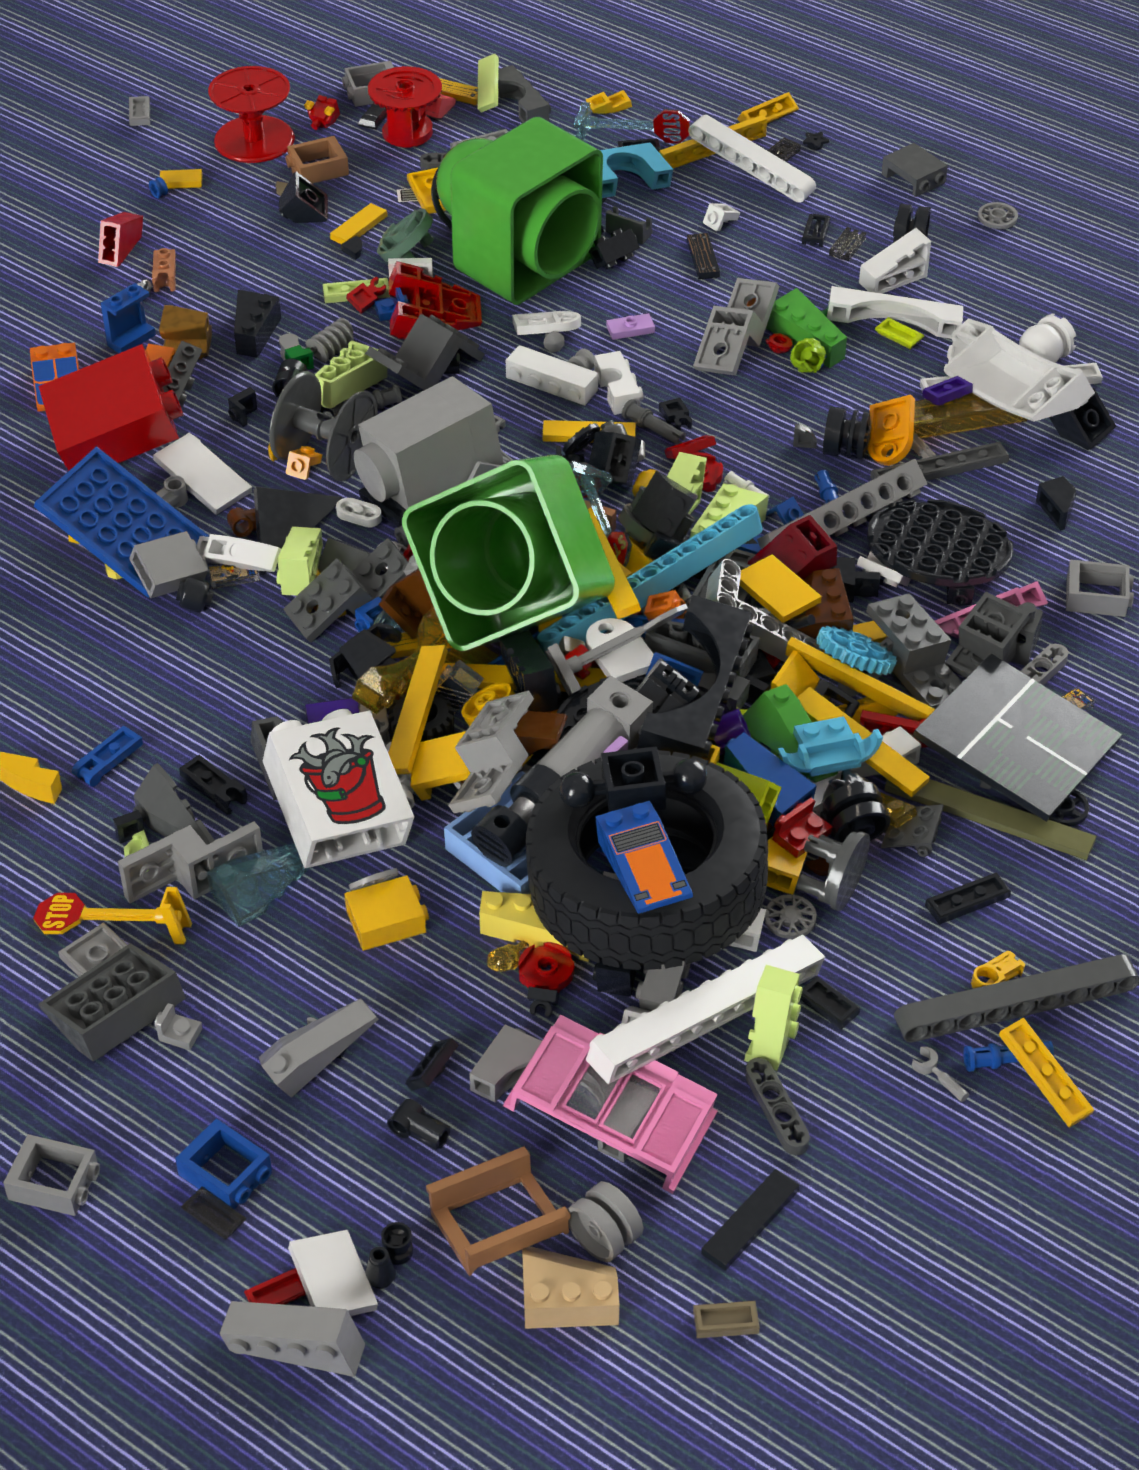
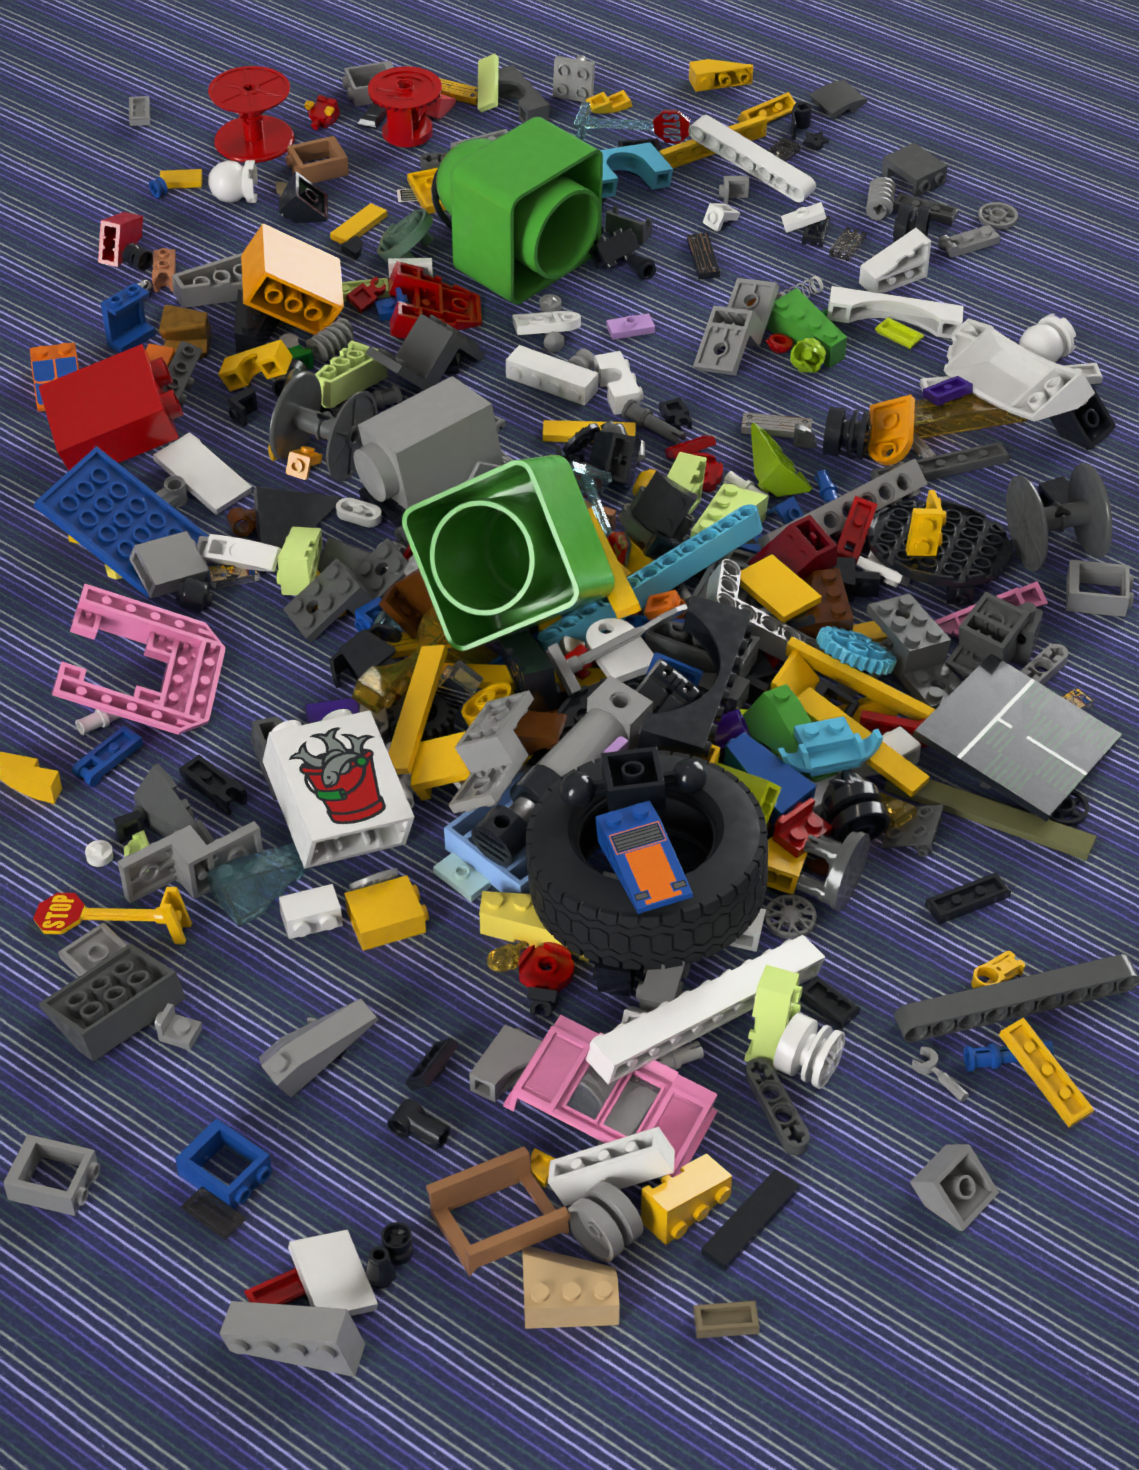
(94, 721): none -> white pin
(99, 853): none -> white tile
(136, 256): none -> black wheel
(185, 644): none -> bright pink slope
(209, 283): none -> light grey wedge
(233, 181): none -> white tile
(270, 359): none -> yellow arch
(291, 280): none -> light orange brick
(310, 911): none -> white brick
(461, 877): none -> light aqua plate
(540, 1166): none -> yellow tile
(550, 303): none -> light grey tile
(573, 78): none -> light grey plate
(616, 1162): none -> white brick
(643, 267): none -> black cone
(682, 1055): none -> white pin
(684, 1198): none -> yellow wedge
(718, 74): none -> yellow slope
(734, 187): none -> light grey bracket
(773, 467): none -> lime wedge
(774, 424): none -> light grey tile
(800, 117): none -> black panel
(803, 217): none -> white plate
(806, 1049): none -> white wheel
(812, 284): none -> white piece
(837, 98): none -> dark grey slope
(856, 527): none -> red plate
(880, 198): none -> light grey piece
(926, 528): none -> yellow bracket
(939, 212): none -> dark grey tile
(955, 1185): none -> light grey slope
(969, 241): none -> light grey plate
(1086, 512): none -> dark grey piece

